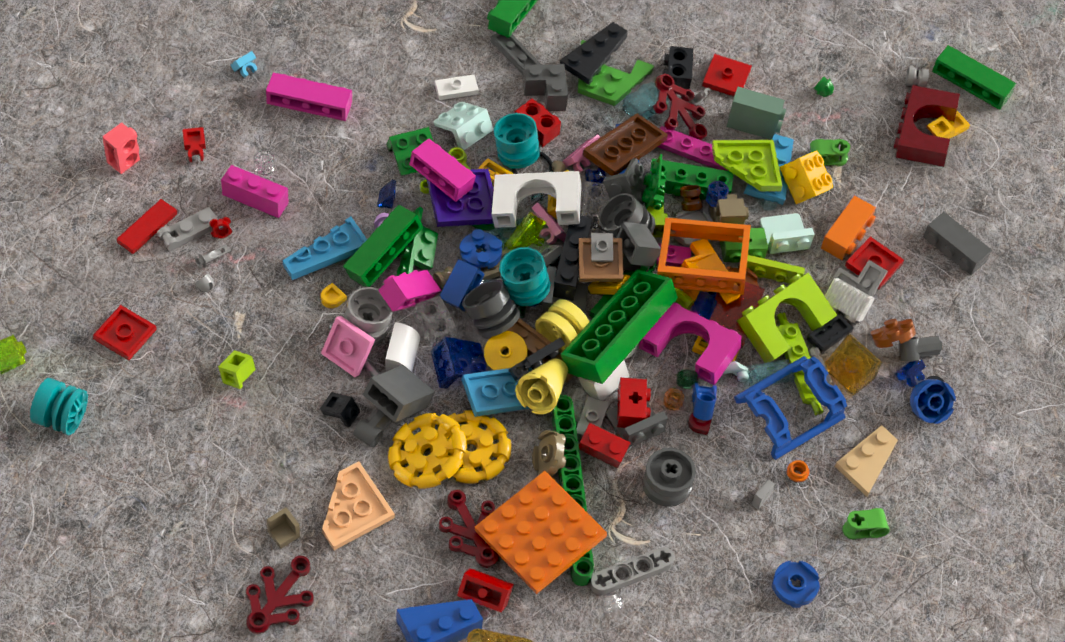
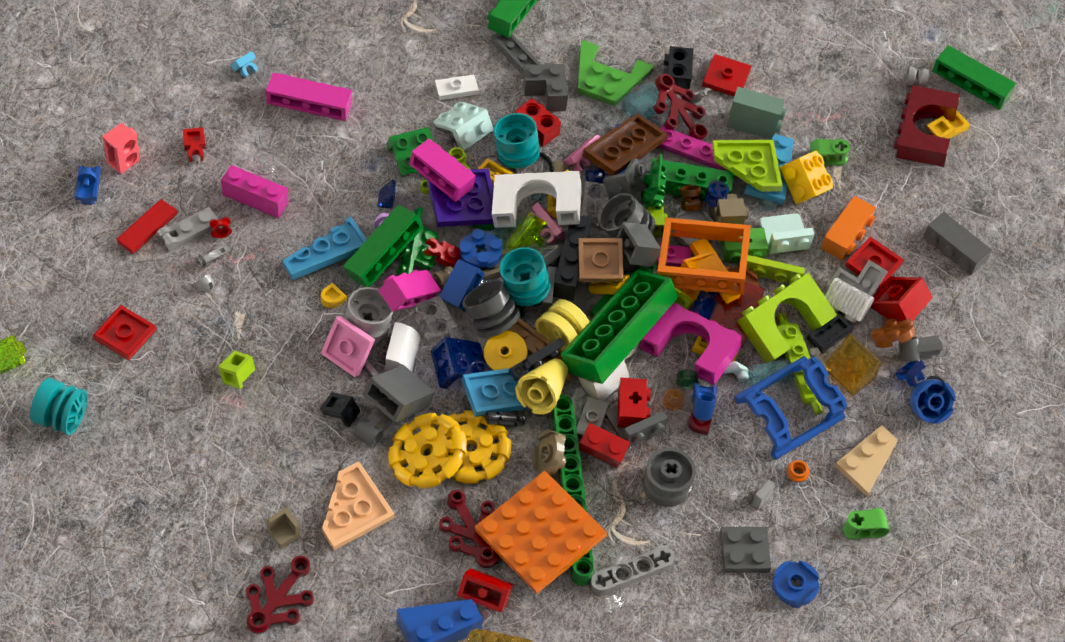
(87, 184): none -> blue hips
(445, 252): none -> red plate
(505, 418): none -> black axle
(591, 55): black wing -> none
(601, 247): light grey bracket -> none
(745, 549): none -> dark grey plate
(824, 87): green plate -> none
(902, 298): none -> red slope

